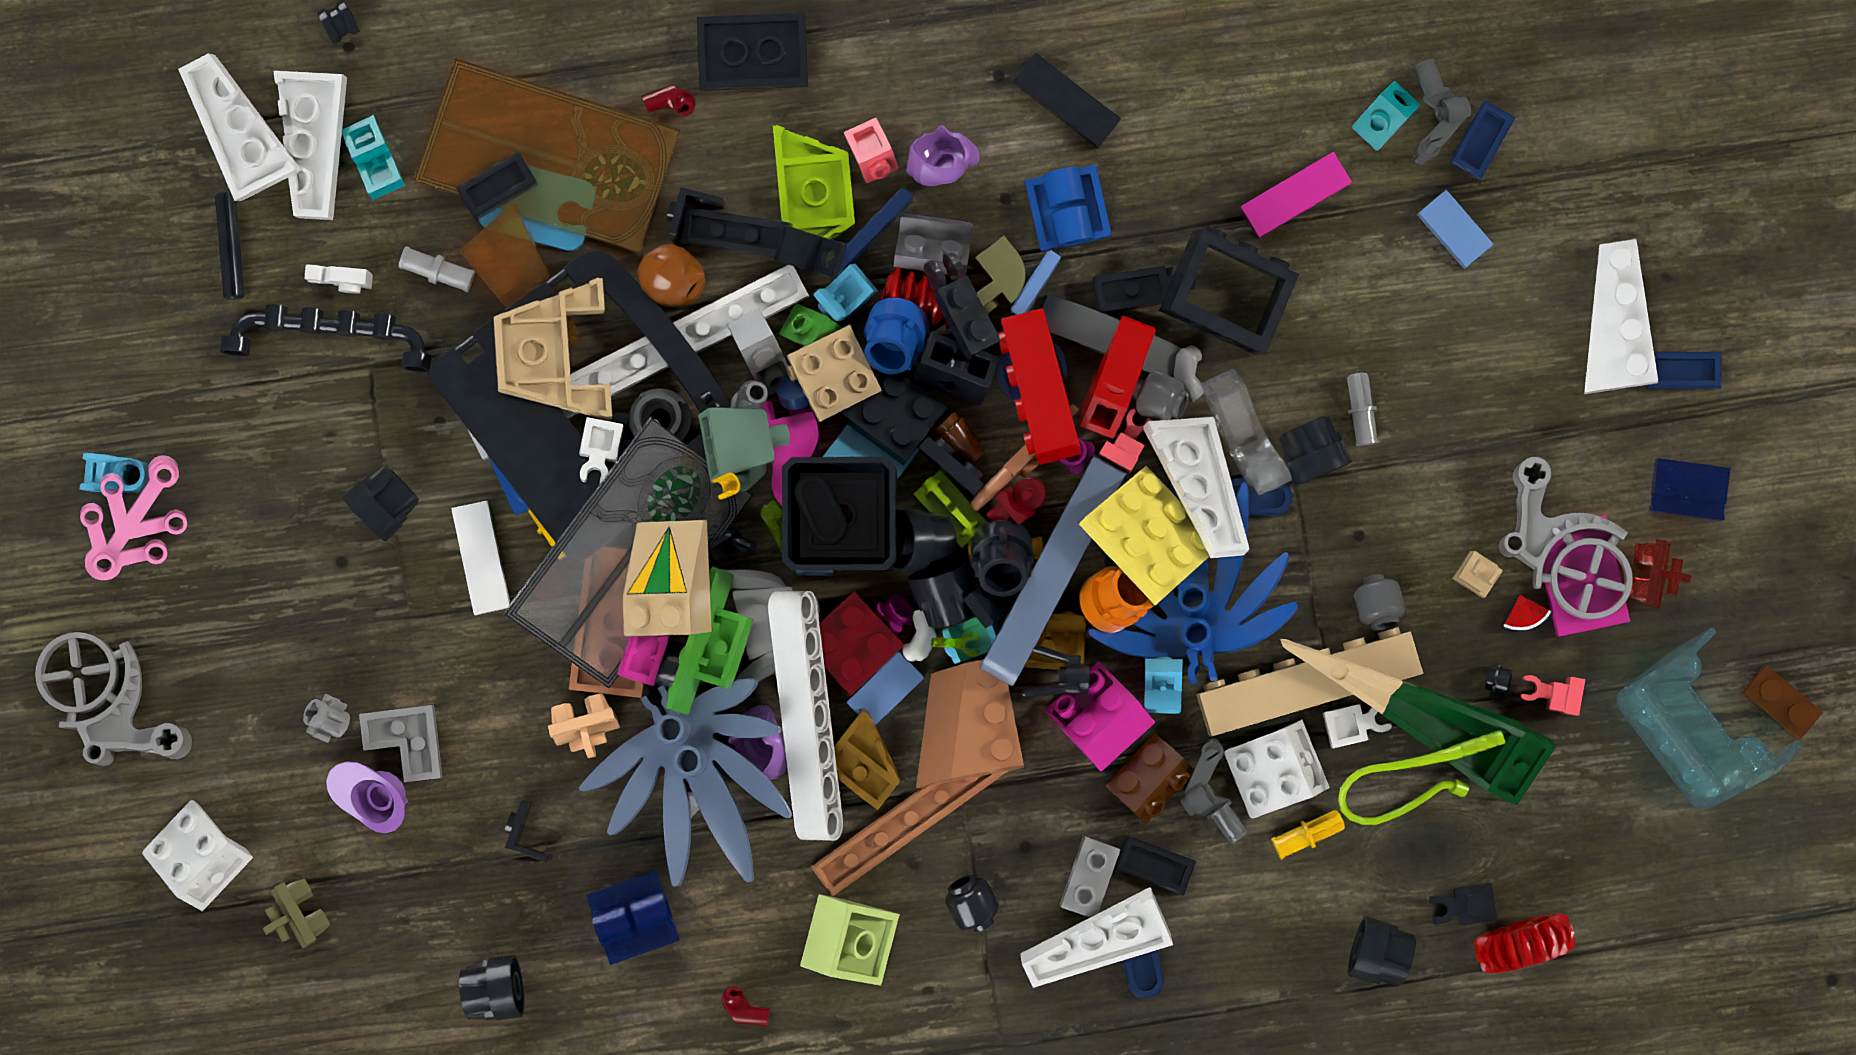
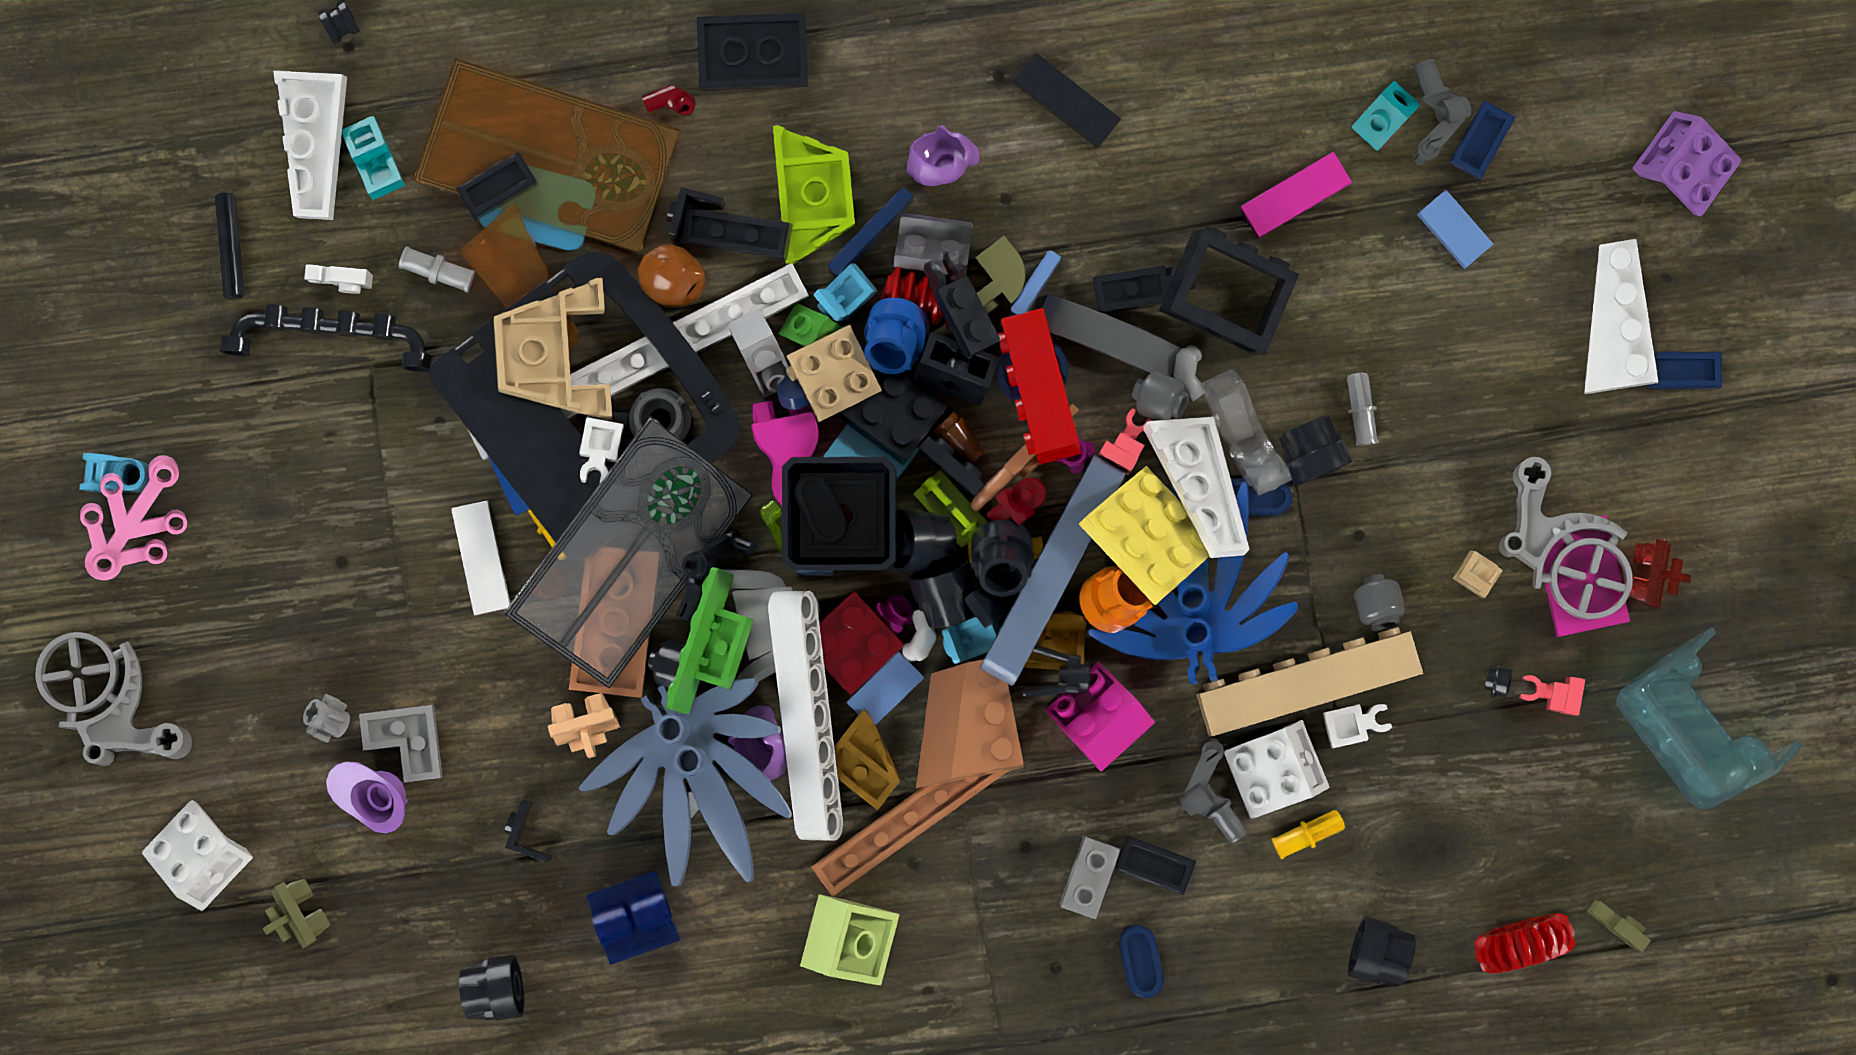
(237, 133): white wing -> none
(382, 502): black piece -> none
(643, 657): dark pink plate -> none
(668, 580): tan slope -> none
(740, 440): sand green torso -> none
(740, 1009): dark red arm -> none
(809, 251): black bracket -> none
(871, 150): coral bracket -> none
(958, 643): clear neon green hand -> none
(971, 903): black head -> none
(1067, 207): blue plate -> none
(1104, 939): white wing -> none
(1116, 377): red slope -> none
(1150, 778): reddish brown bracket -> none
(1163, 685): medium azure bracket -> none
(1443, 722): dark green plate -> none
(1454, 786): lime piece -> none
(1470, 904): black plate -> none
(1525, 615): red tile -> none
(1626, 929): none -> olive plate
(1689, 161): none -> medium lavender bracket
(1689, 489): clear blue plate -> none
(1781, 702): reddish brown plate -> none

